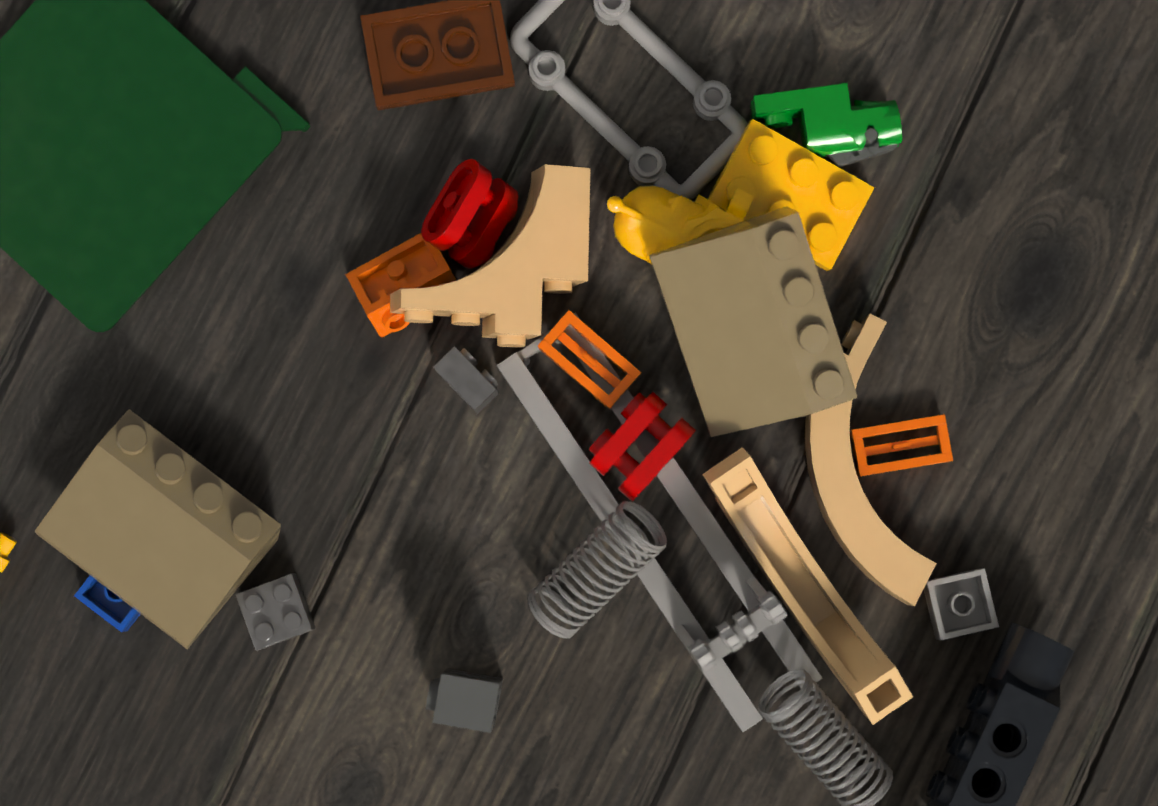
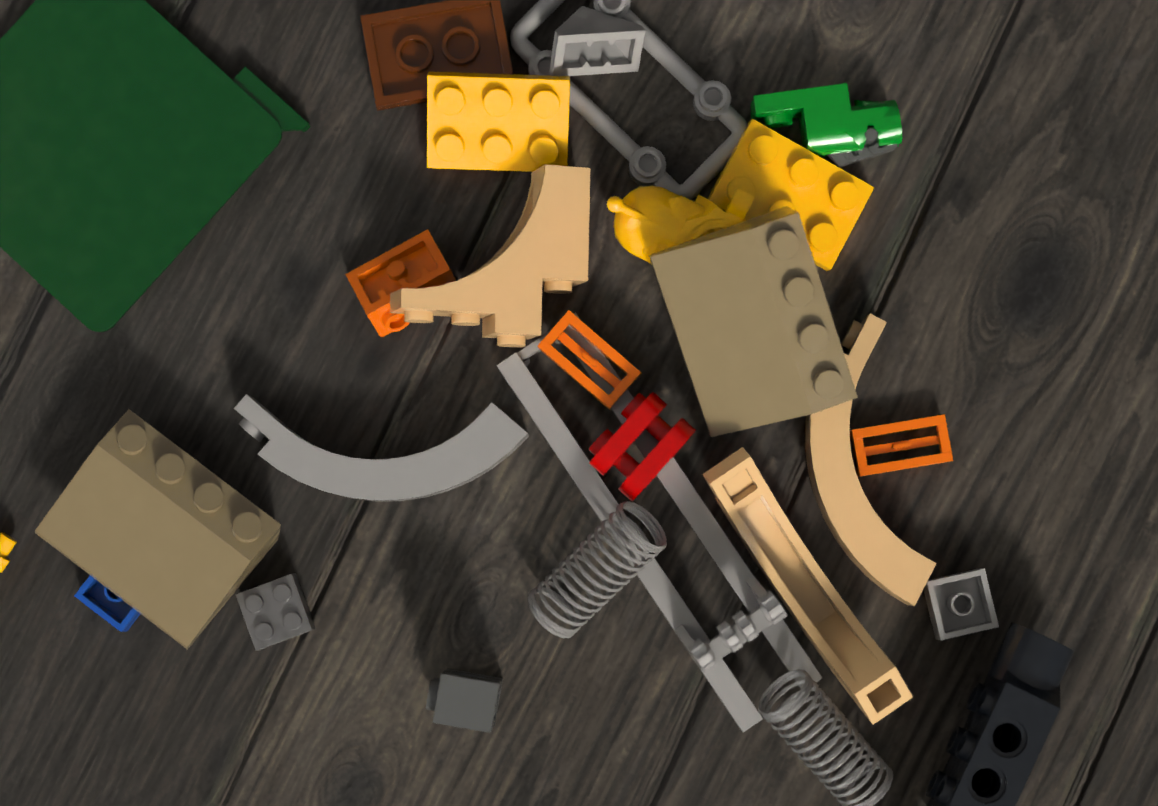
(416, 476): none -> light grey arch
(460, 373): flat silver piece -> none
(470, 214): red brick -> none
(497, 121): none -> yellow plate
(596, 44): none -> light grey slope

